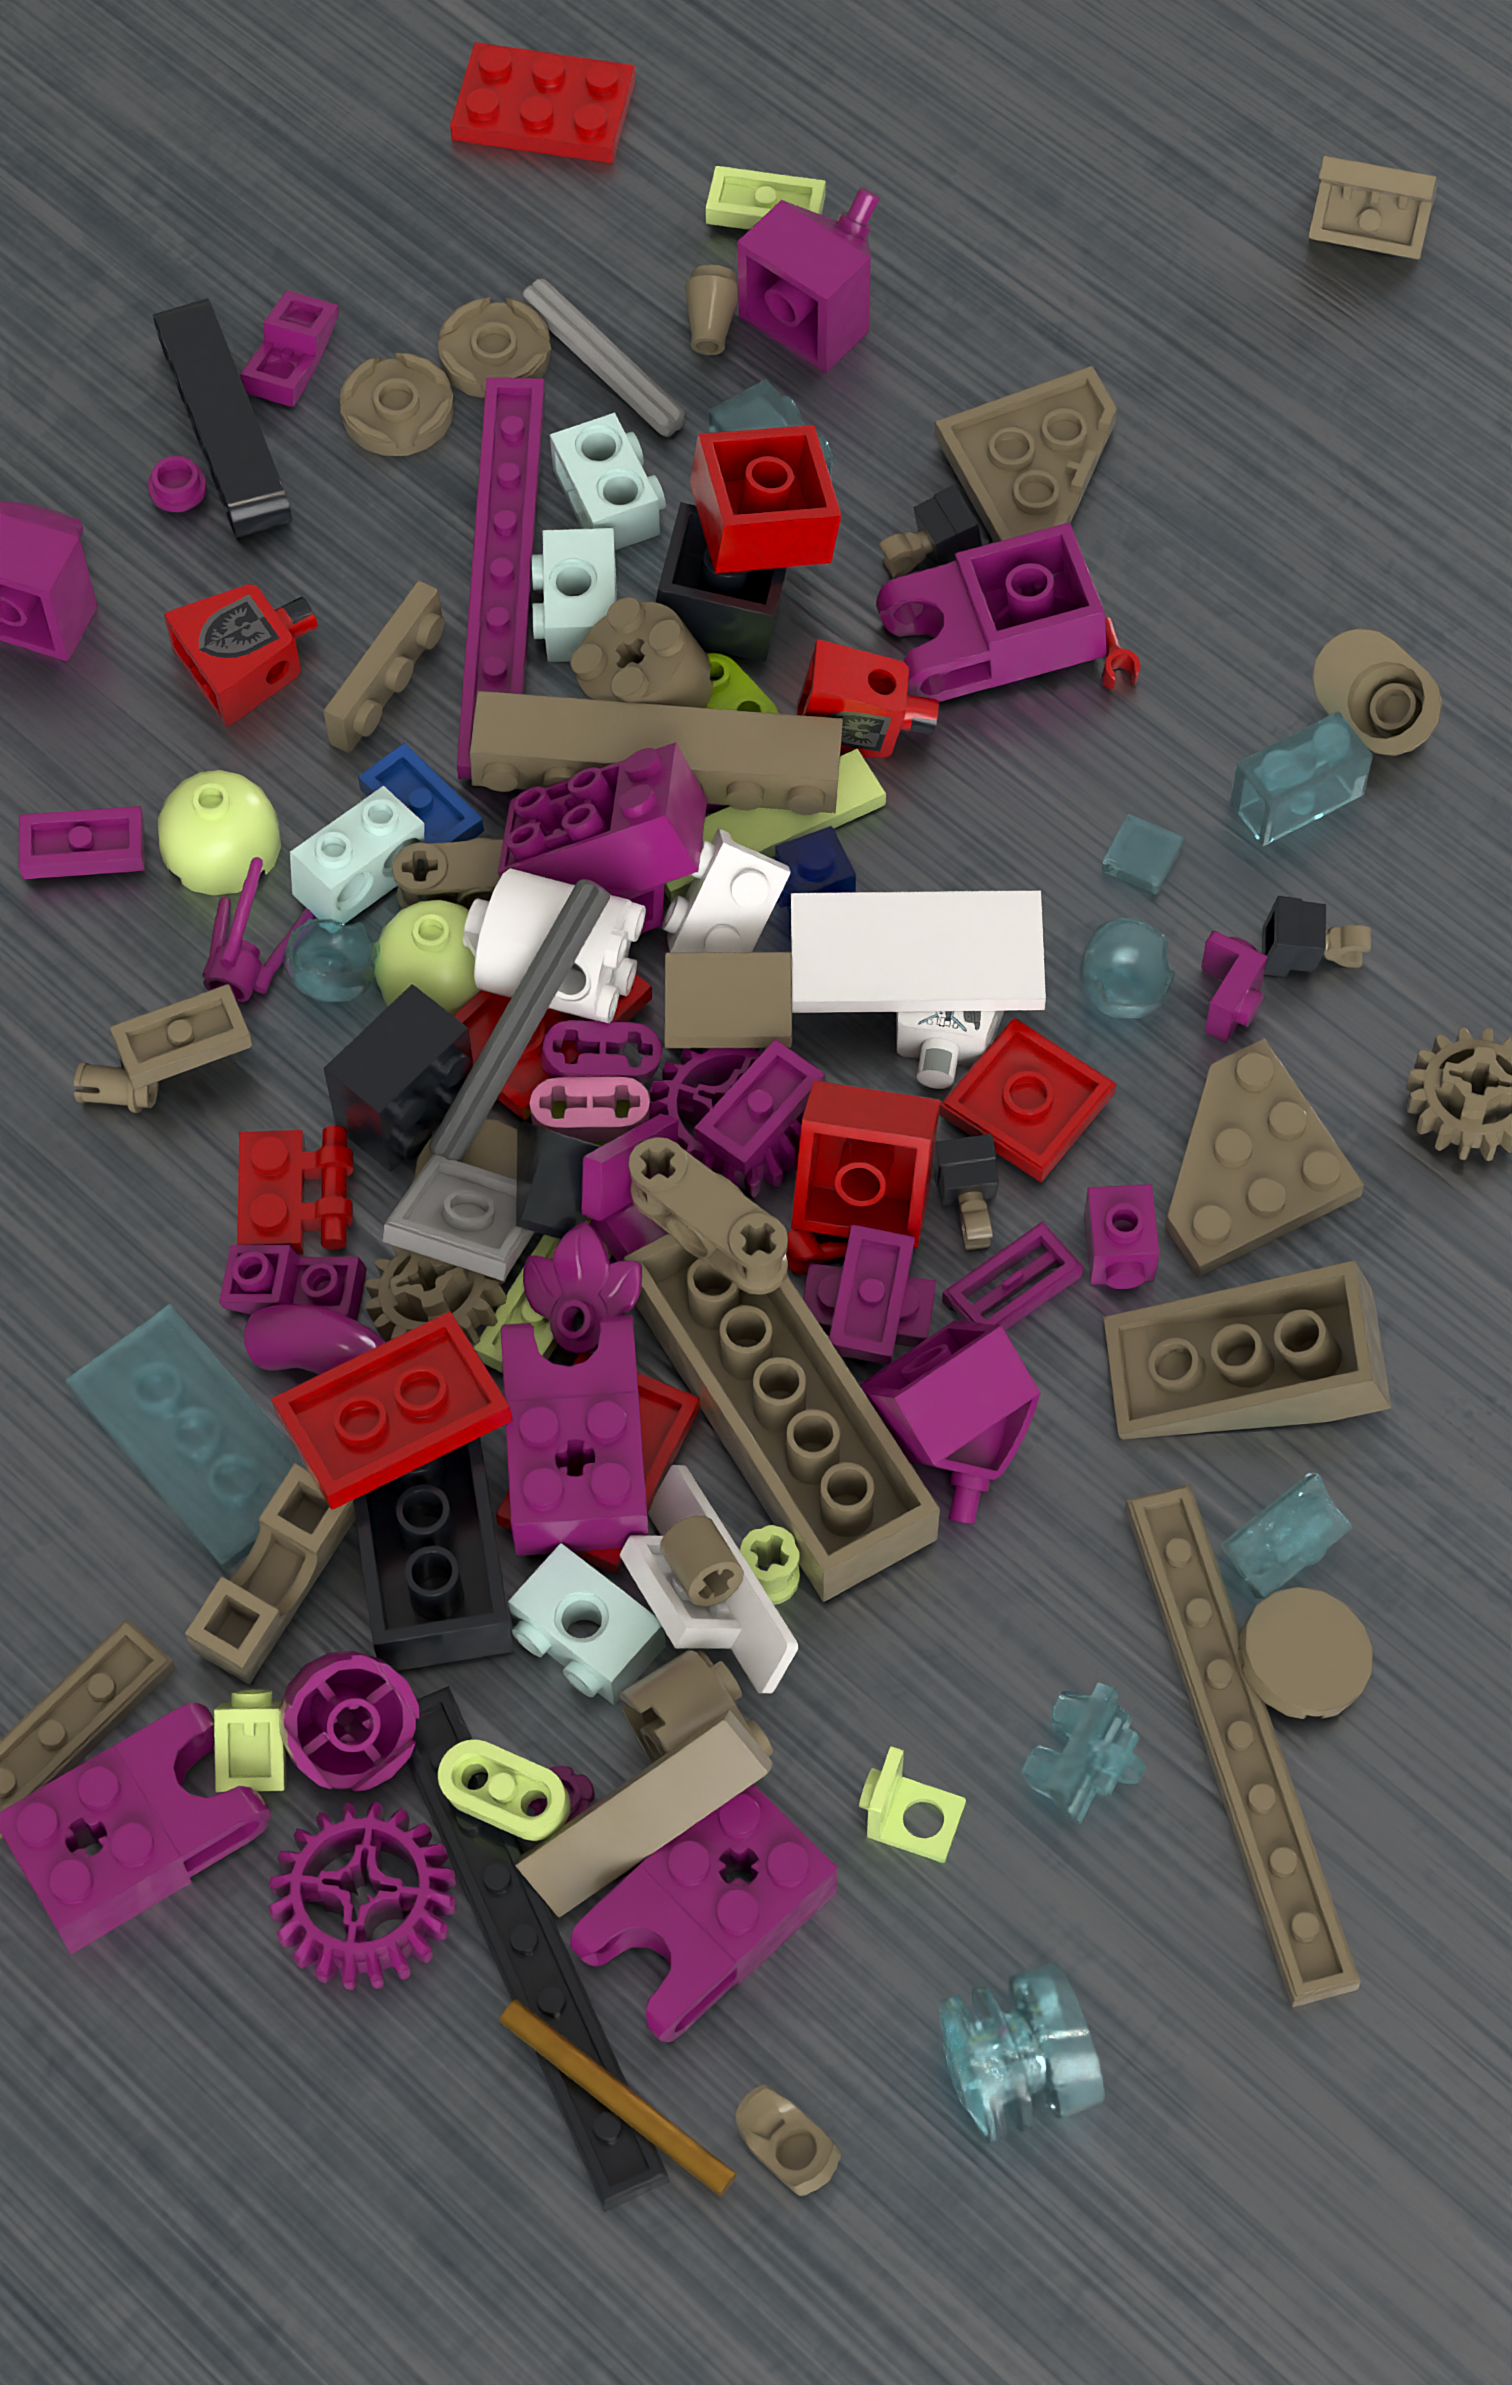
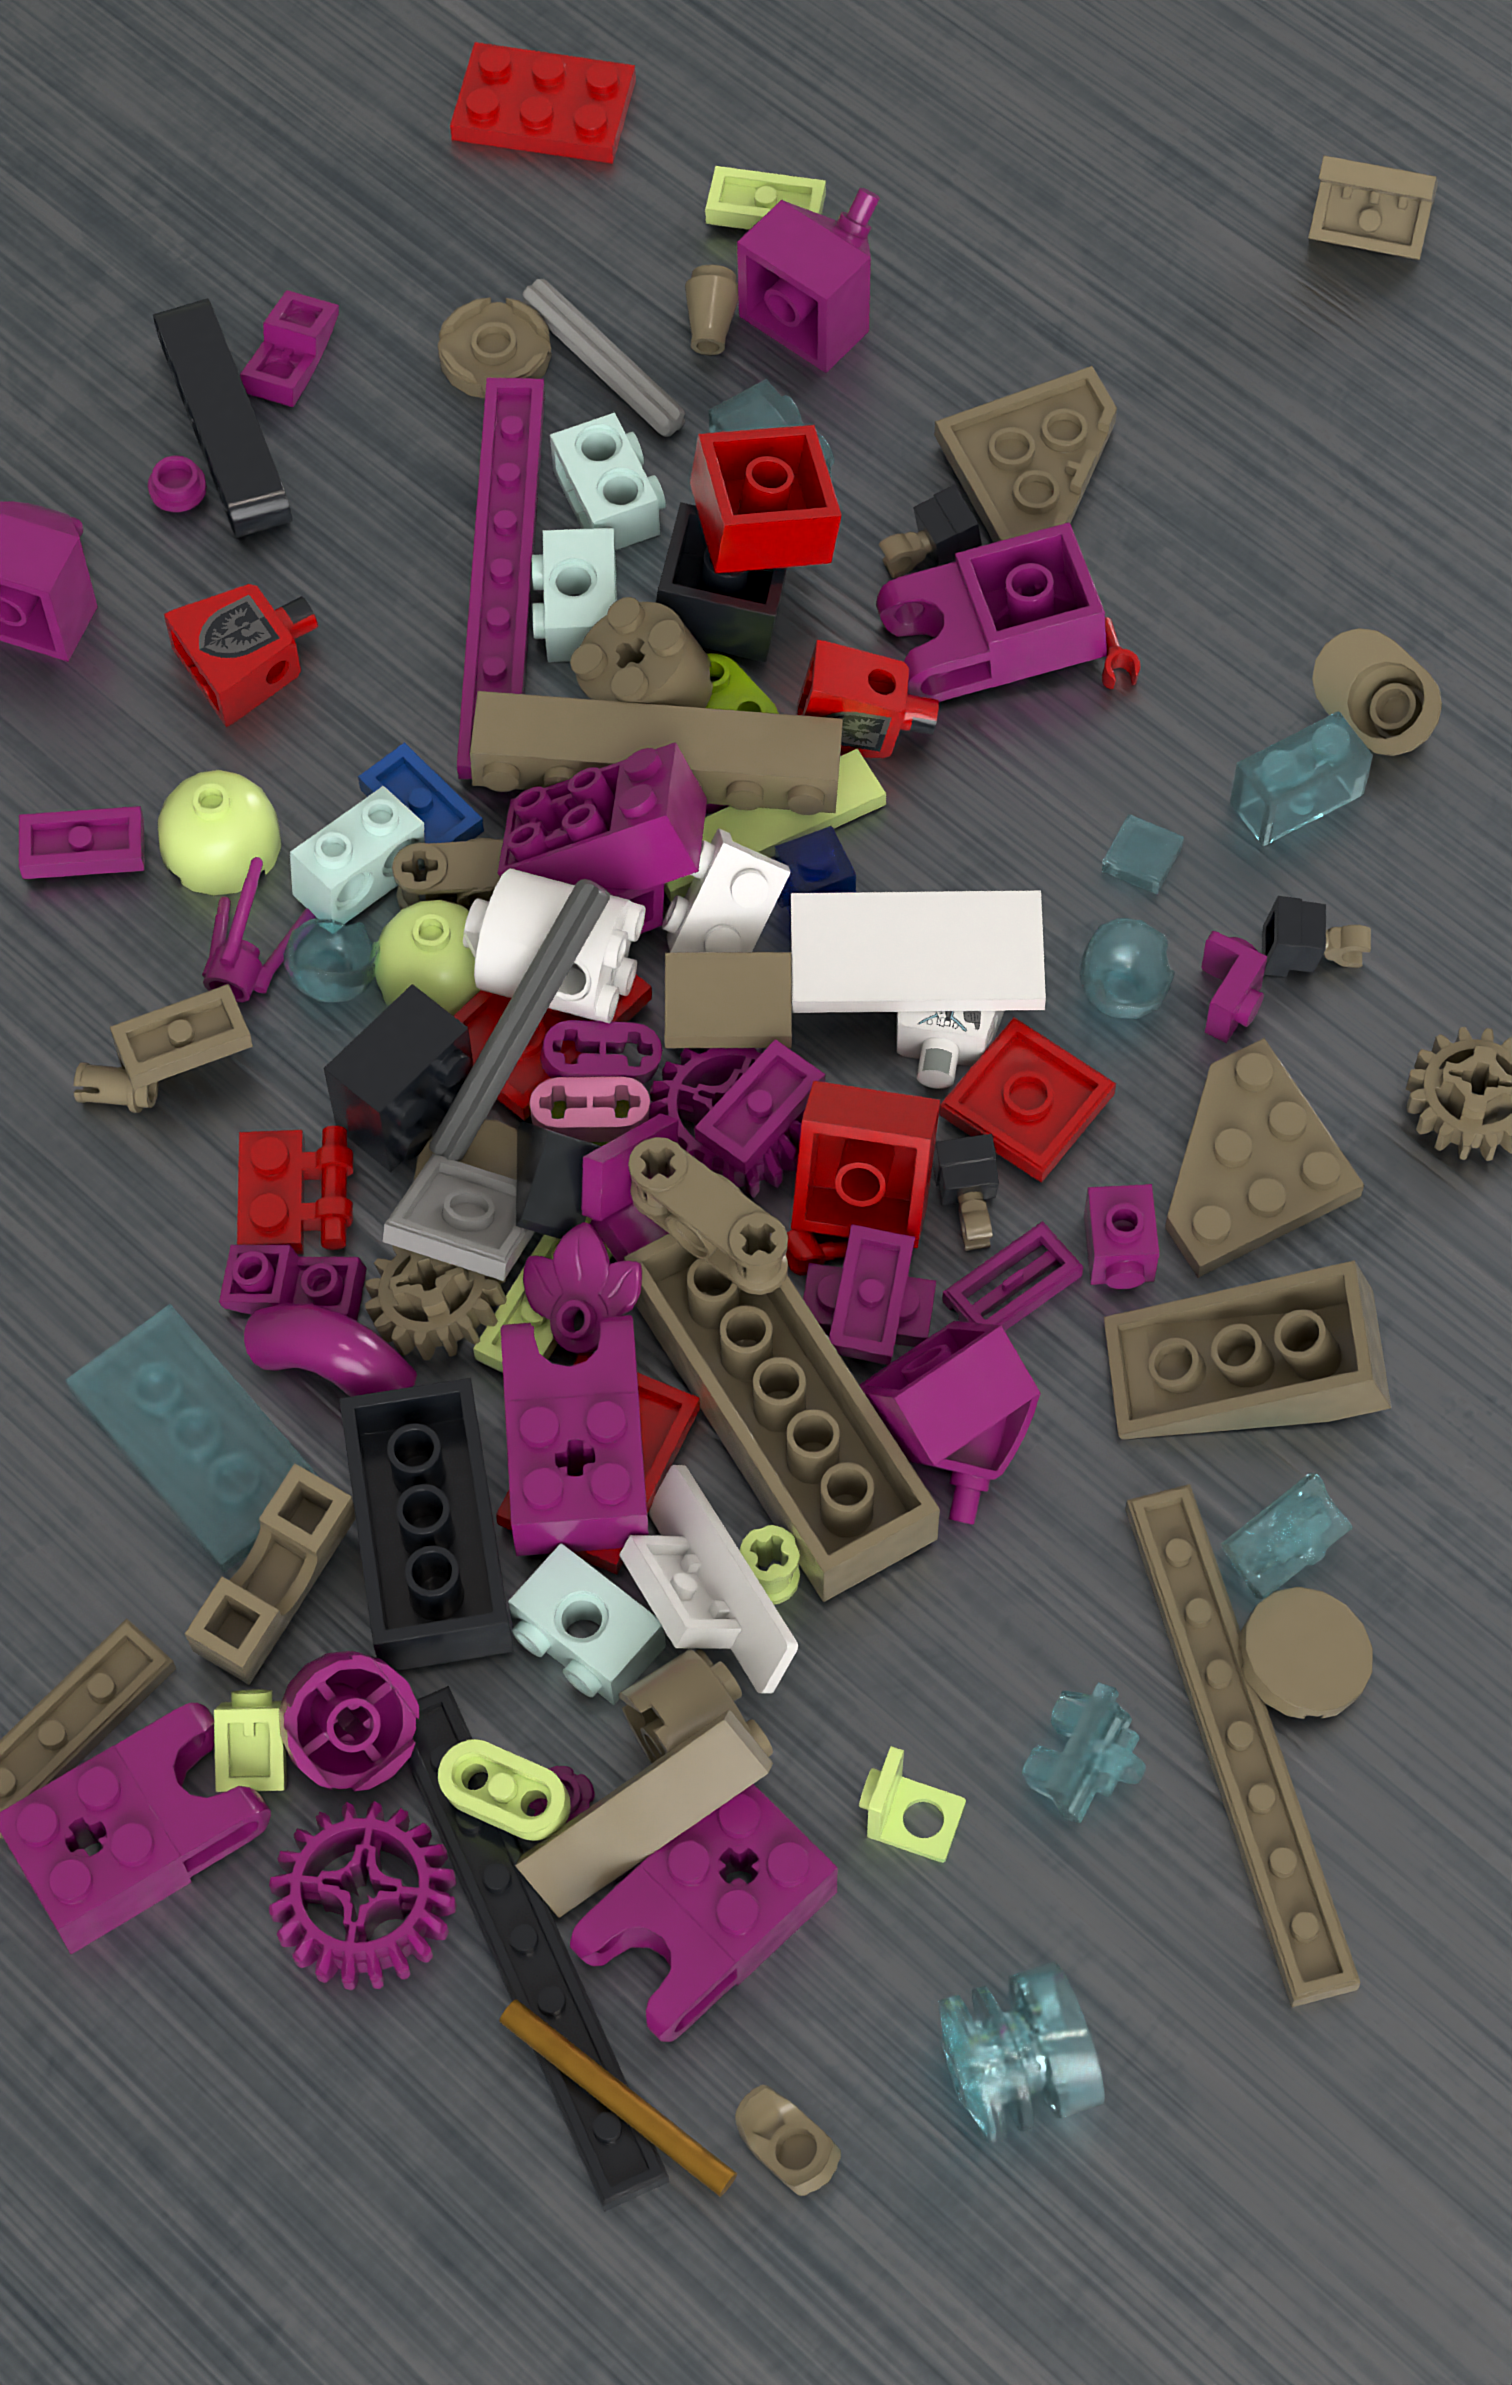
(384, 667): dark tan plate -> none
(391, 1410): red plate -> none
(396, 404): dark tan tile -> none
(701, 1560): dark tan gear -> none

